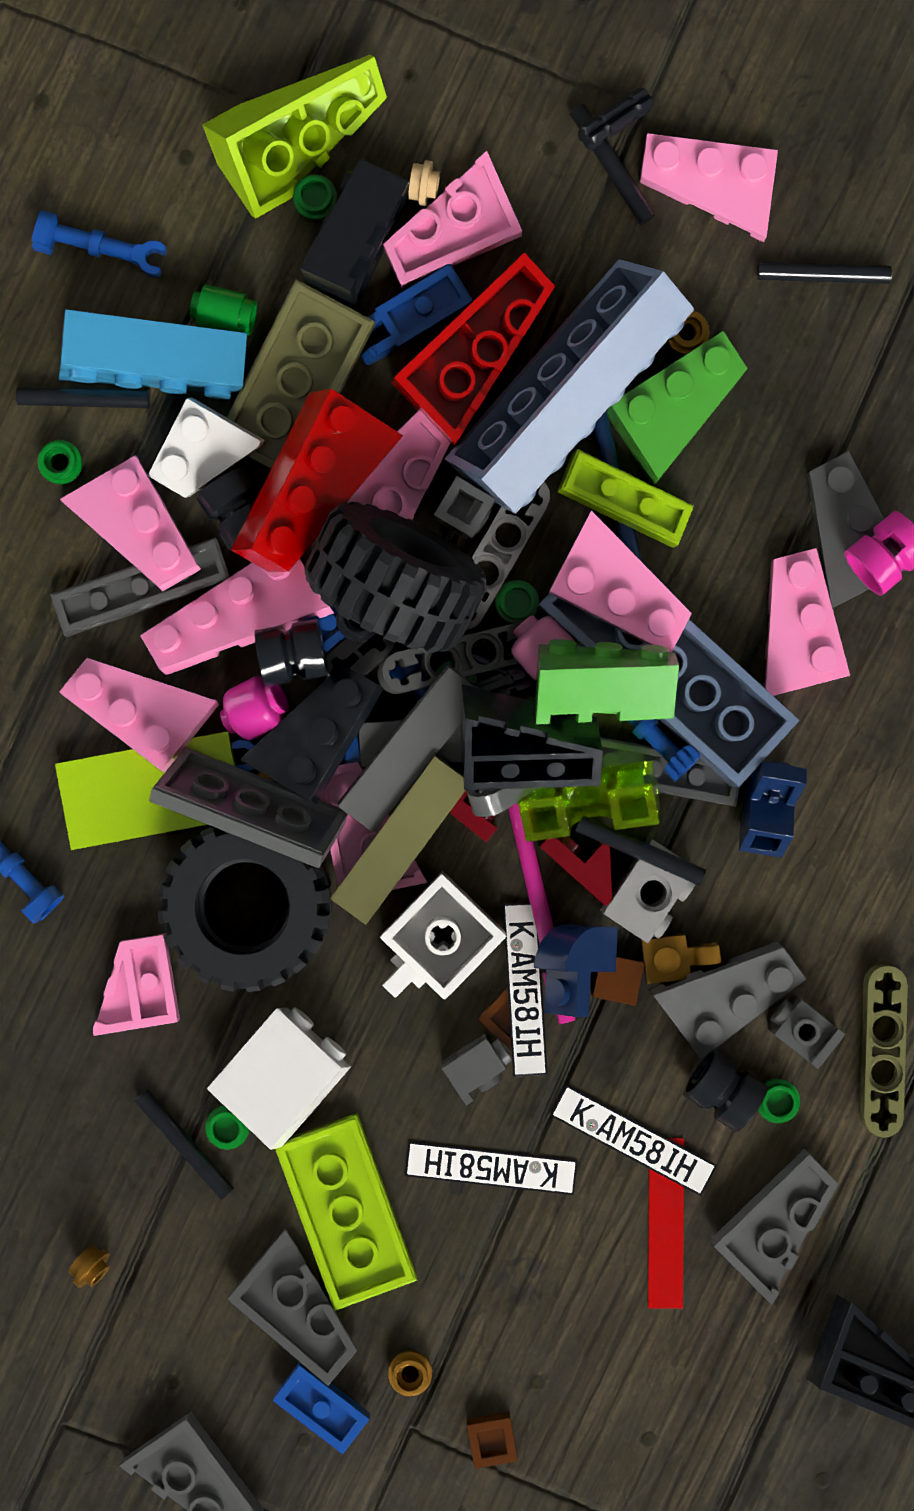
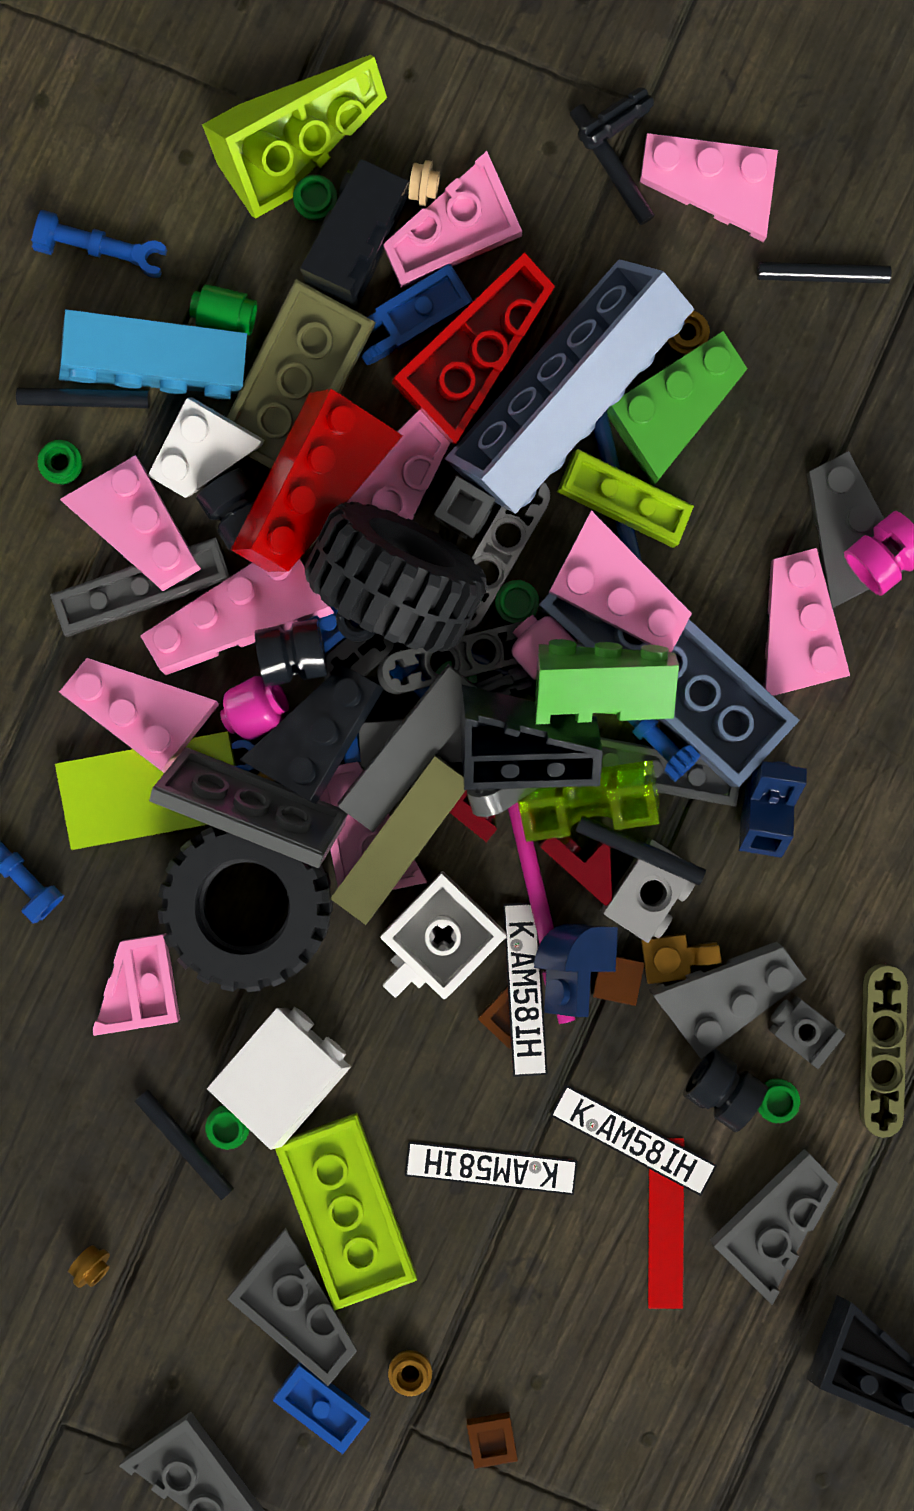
(476, 1066): dark grey brick -> none

